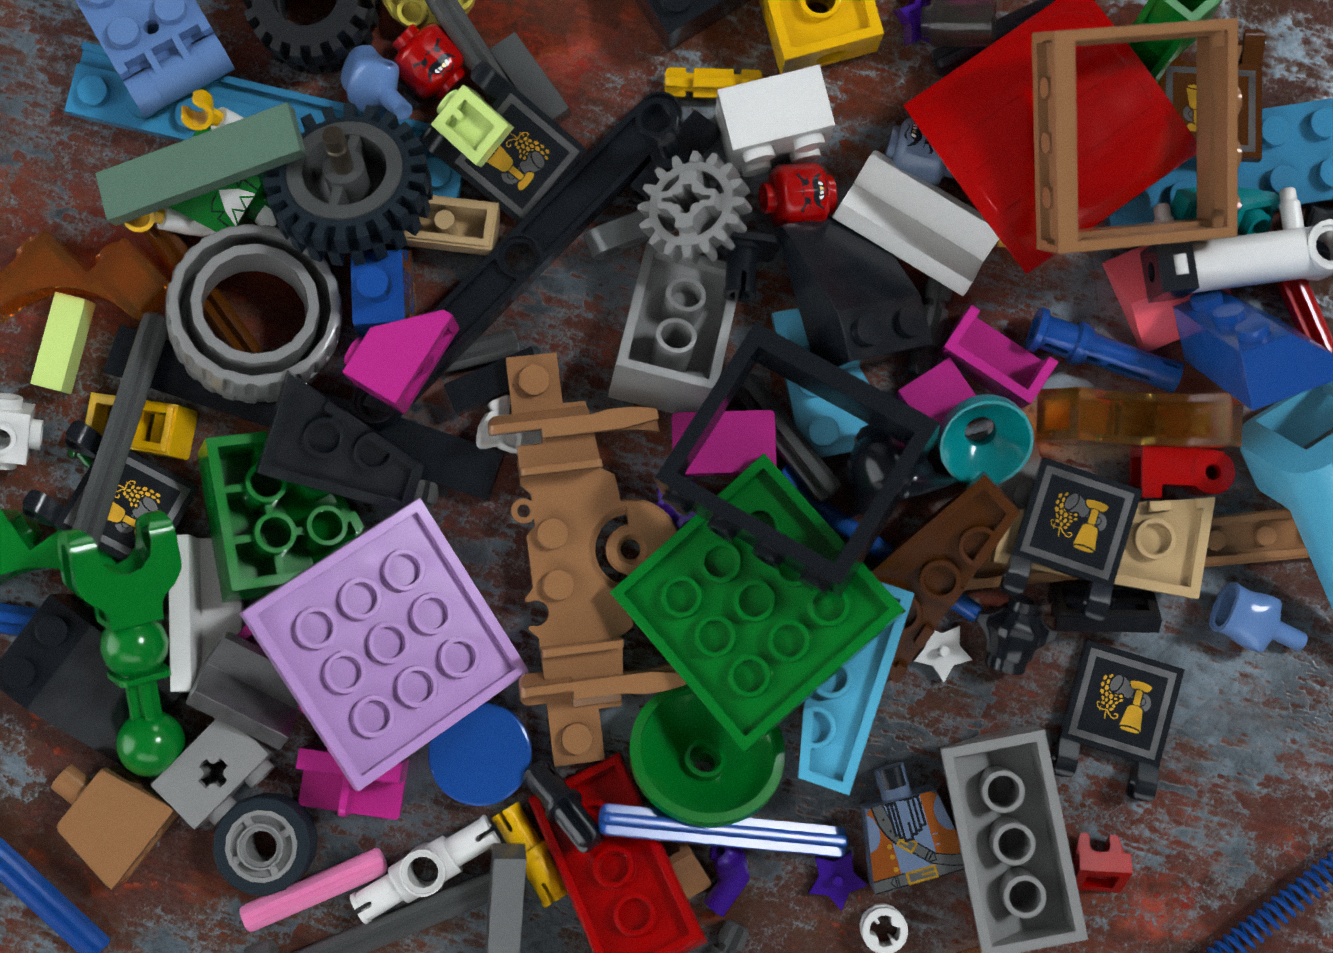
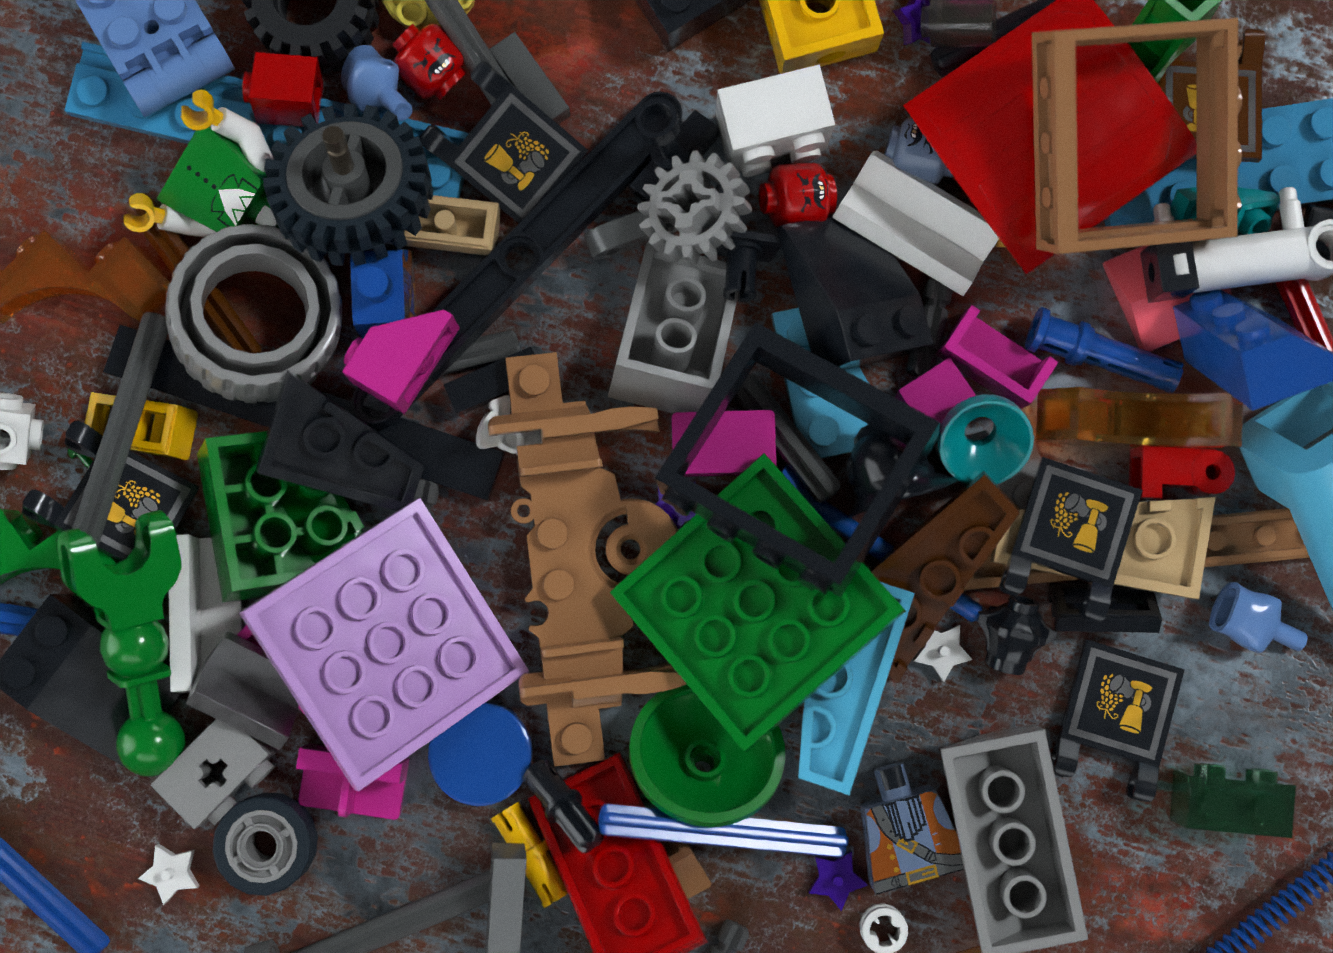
(63, 343): yellowish green piece -> none
(111, 820): medium nougat torso -> none
(170, 872): none -> white piece
(200, 164): sand green tile -> none
(283, 88): none -> red brick
(314, 889): bright pink axle -> none
(403, 884): white pin -> none
(471, 124): yellowish green bracket -> none
(705, 81): yellow axle -> none
(732, 878): dark purple arm -> none
(1101, 870): red tile -> none
(1233, 802): none -> clear green brick

